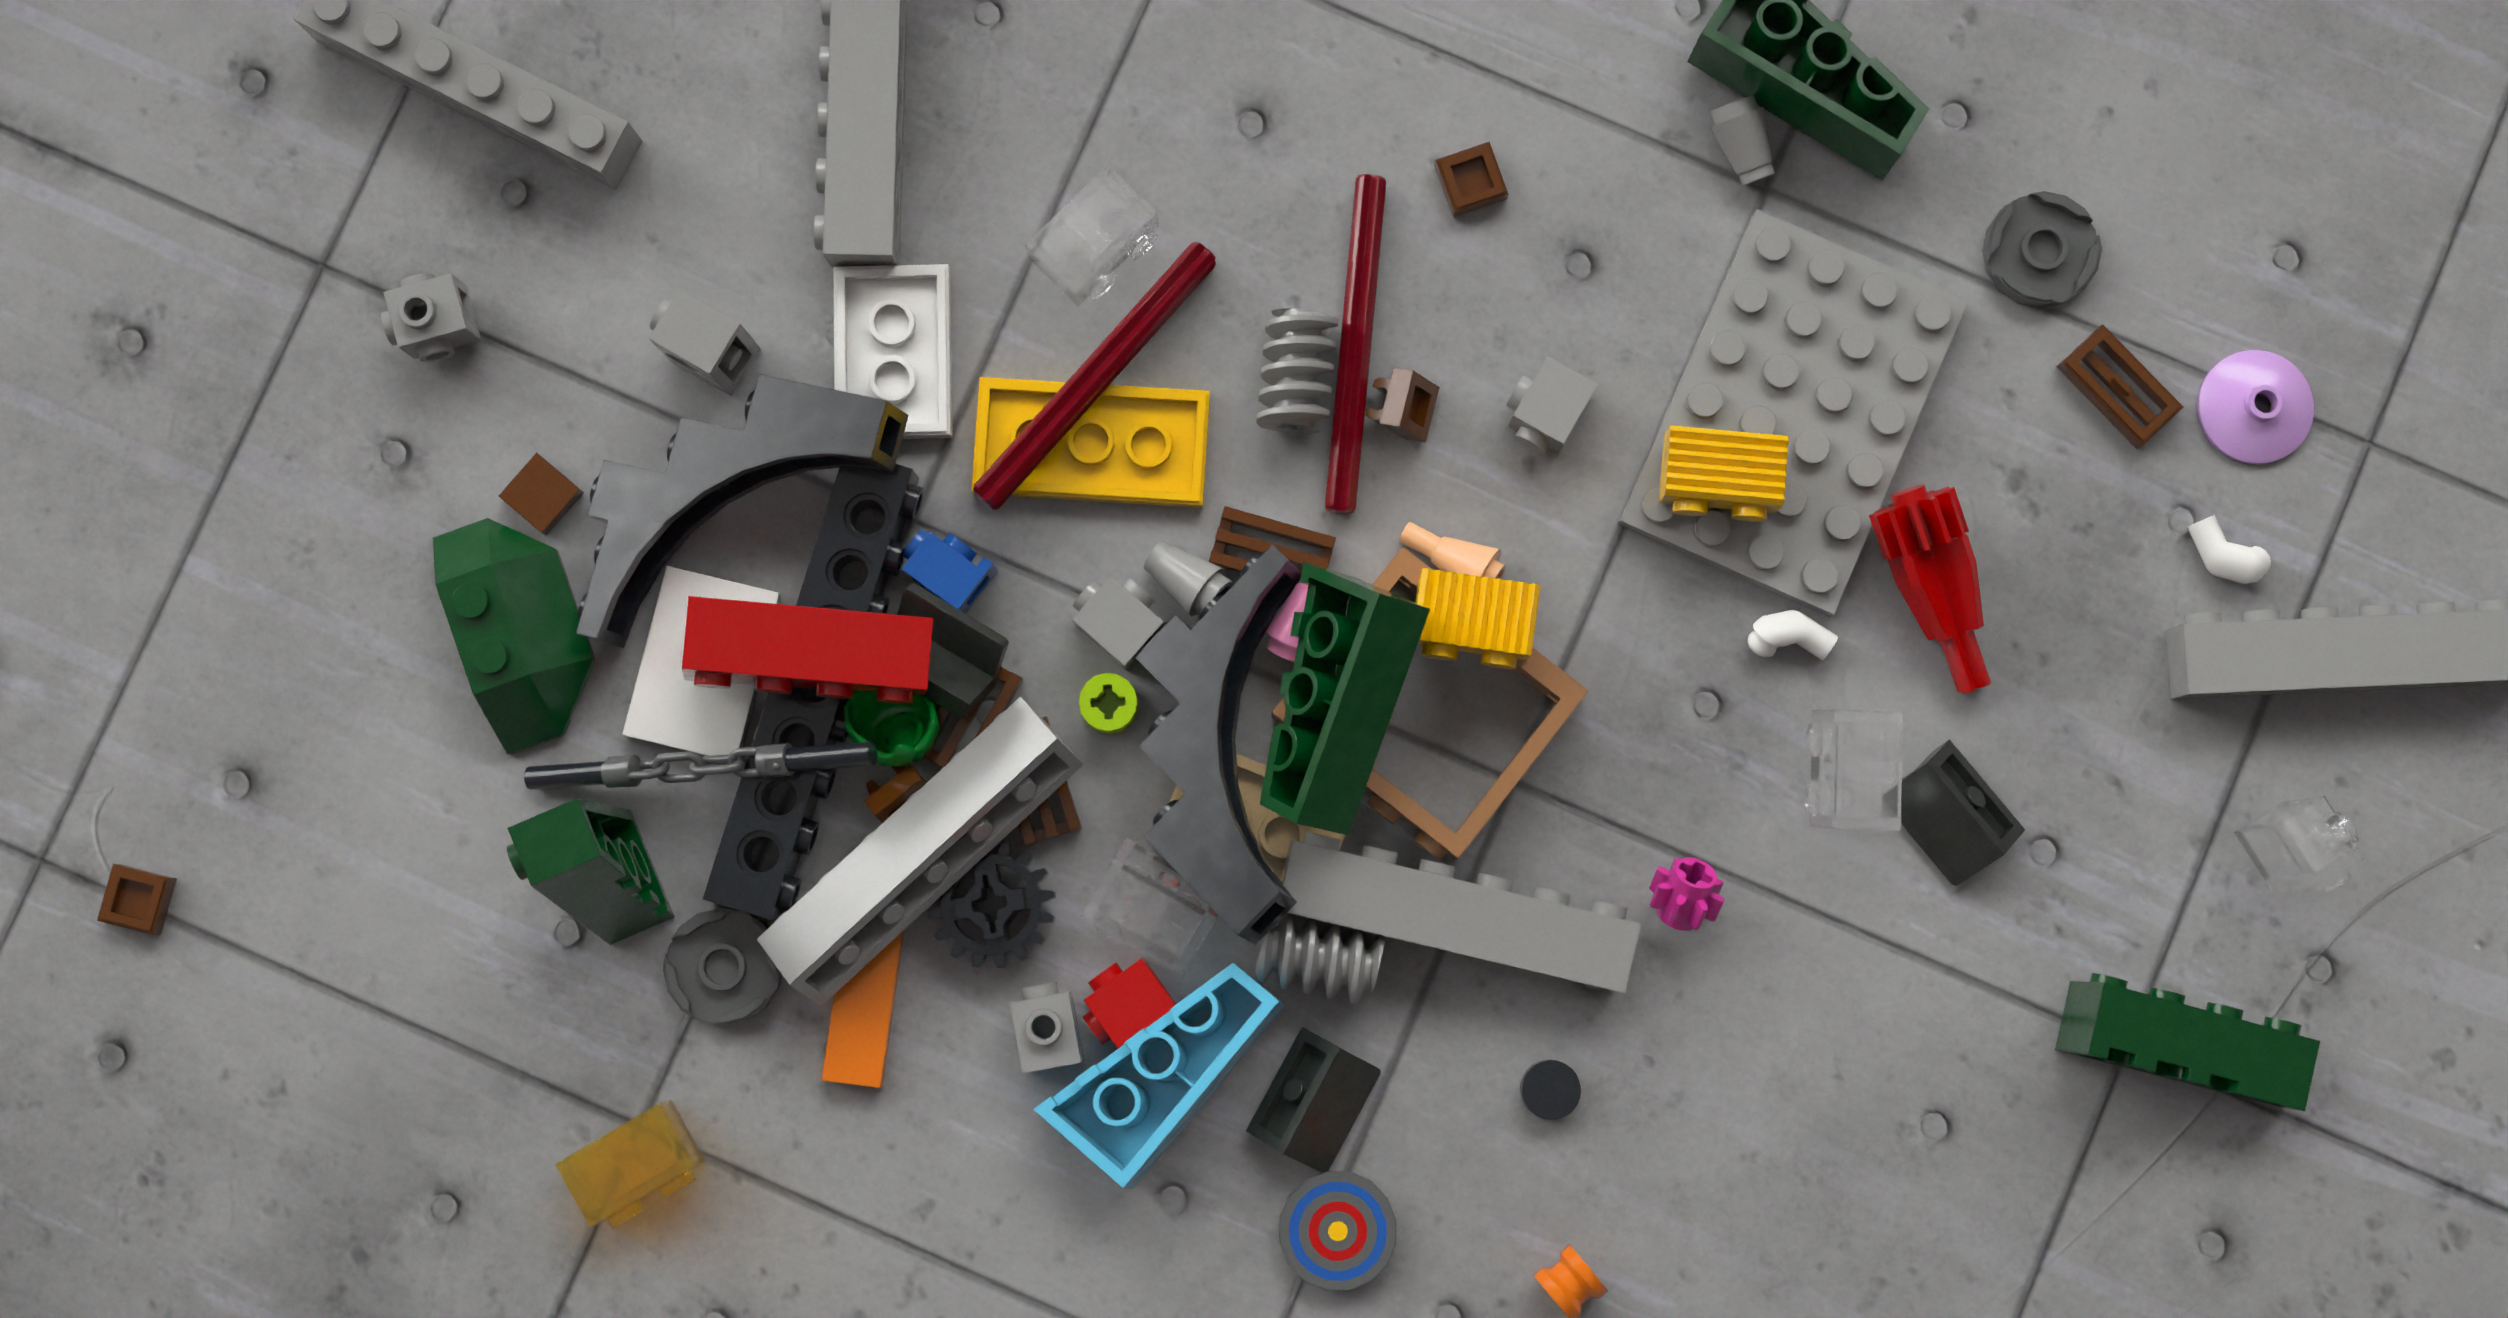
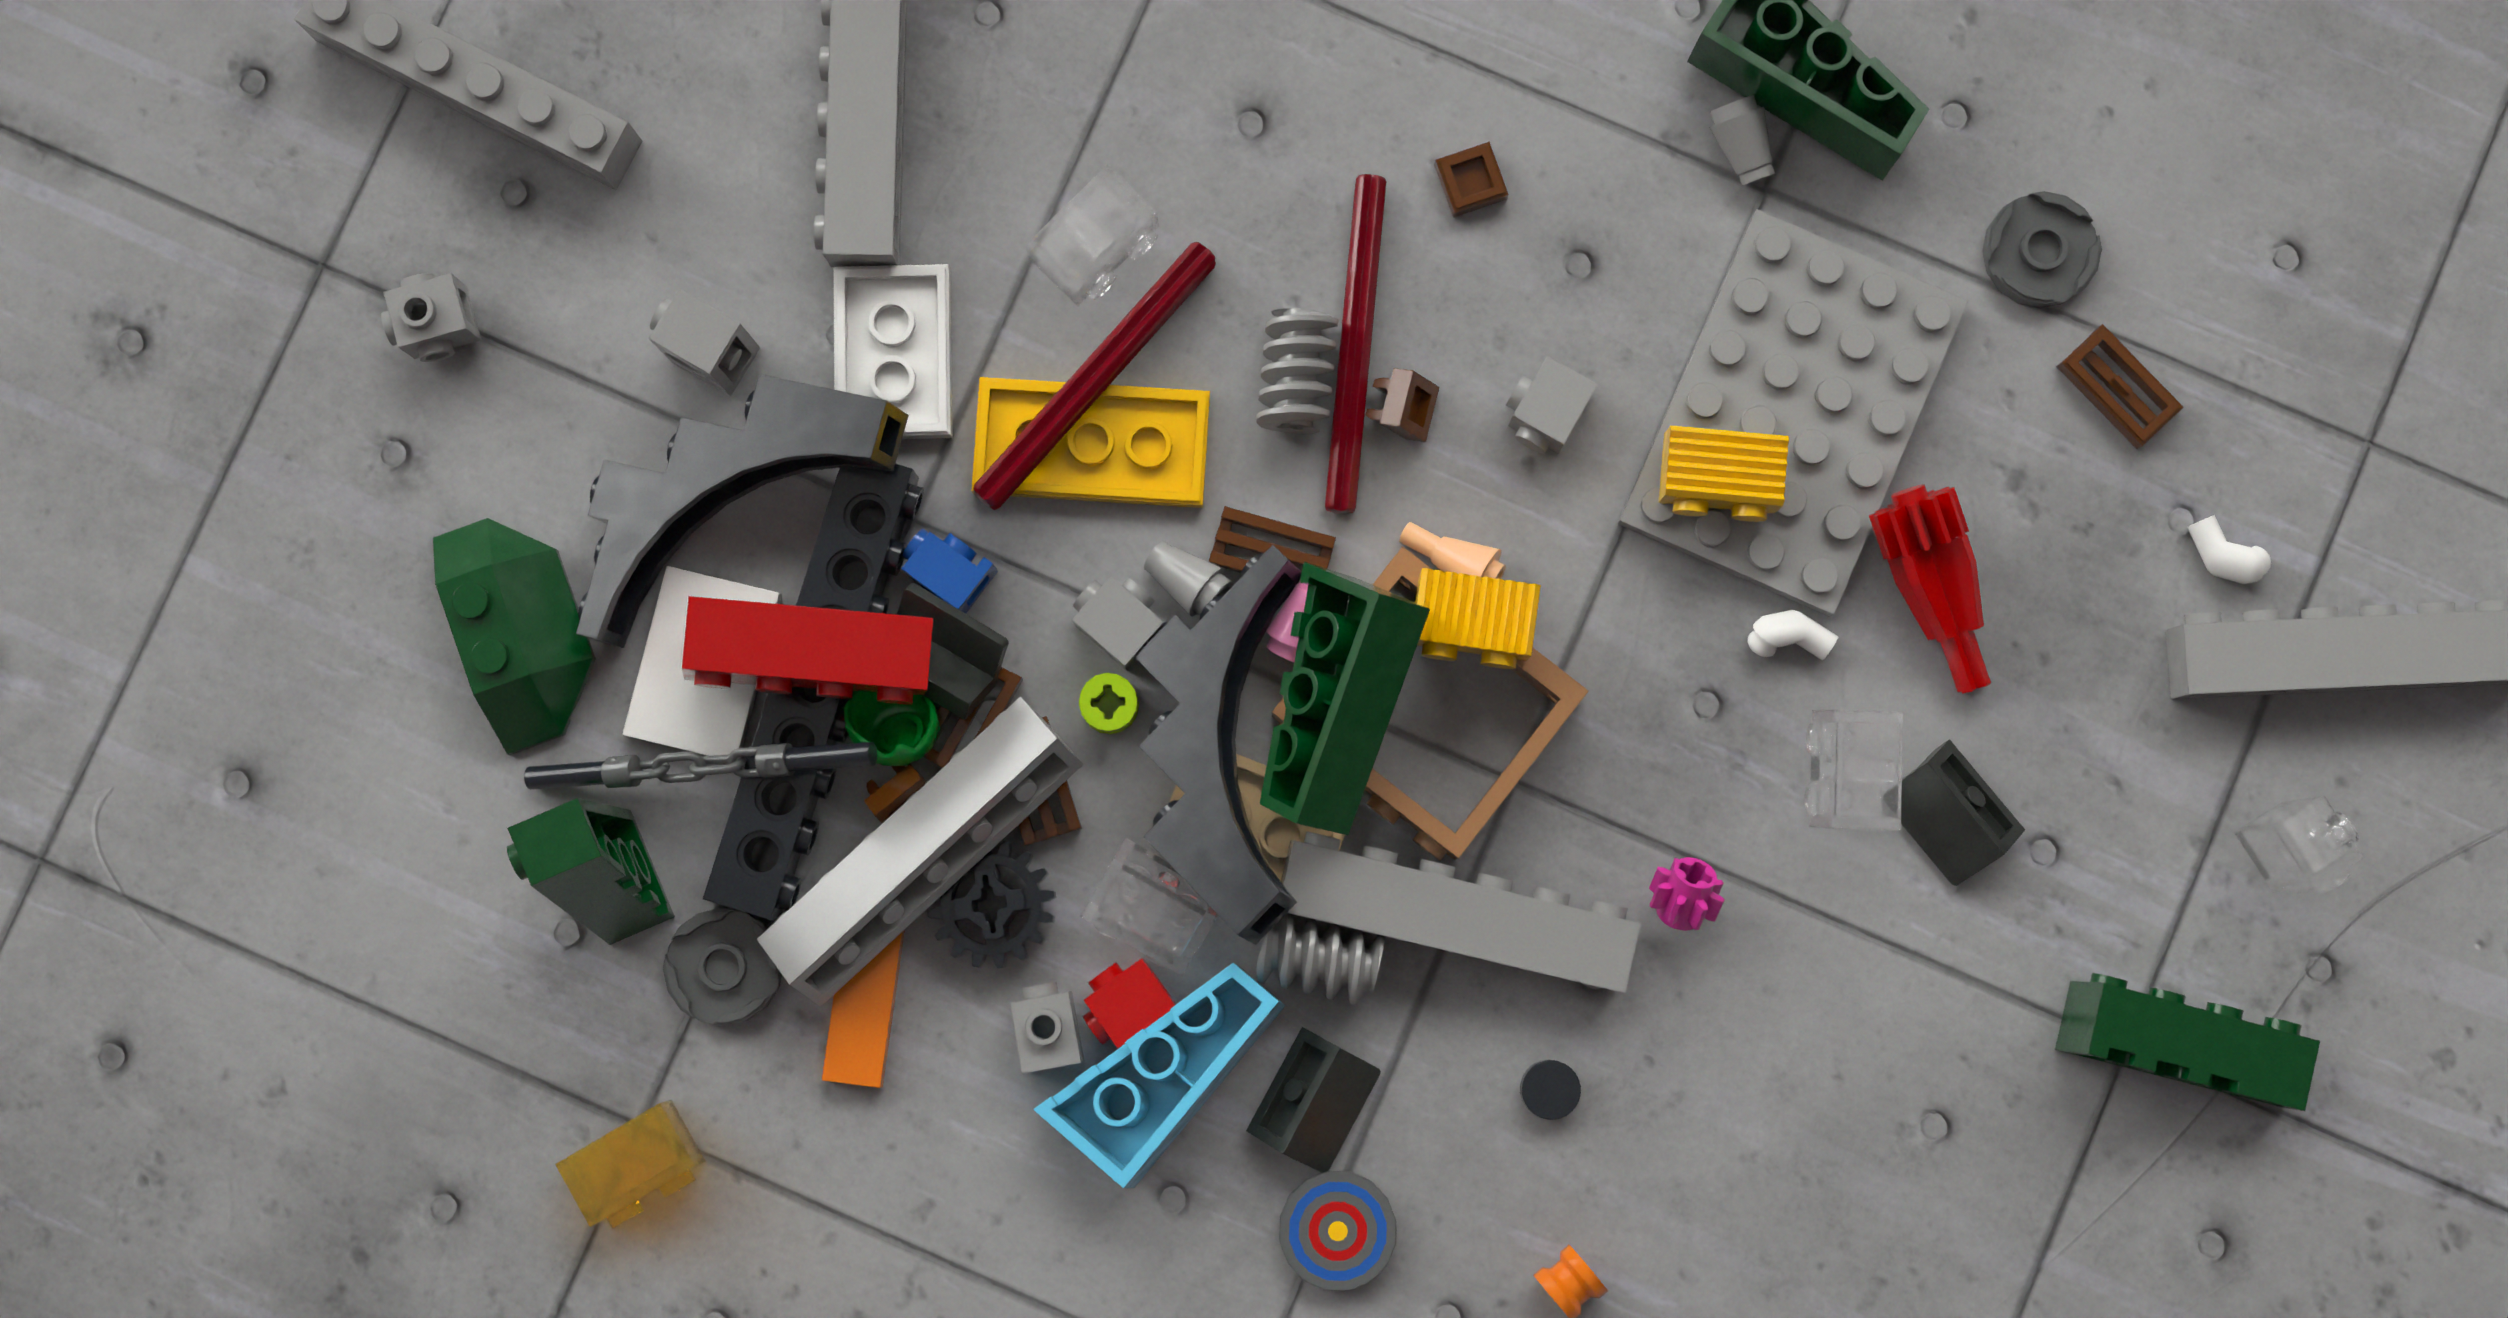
(136, 899): reddish brown tile -> none
(541, 494): reddish brown tile -> none
(2233, 421): lavender dish -> none

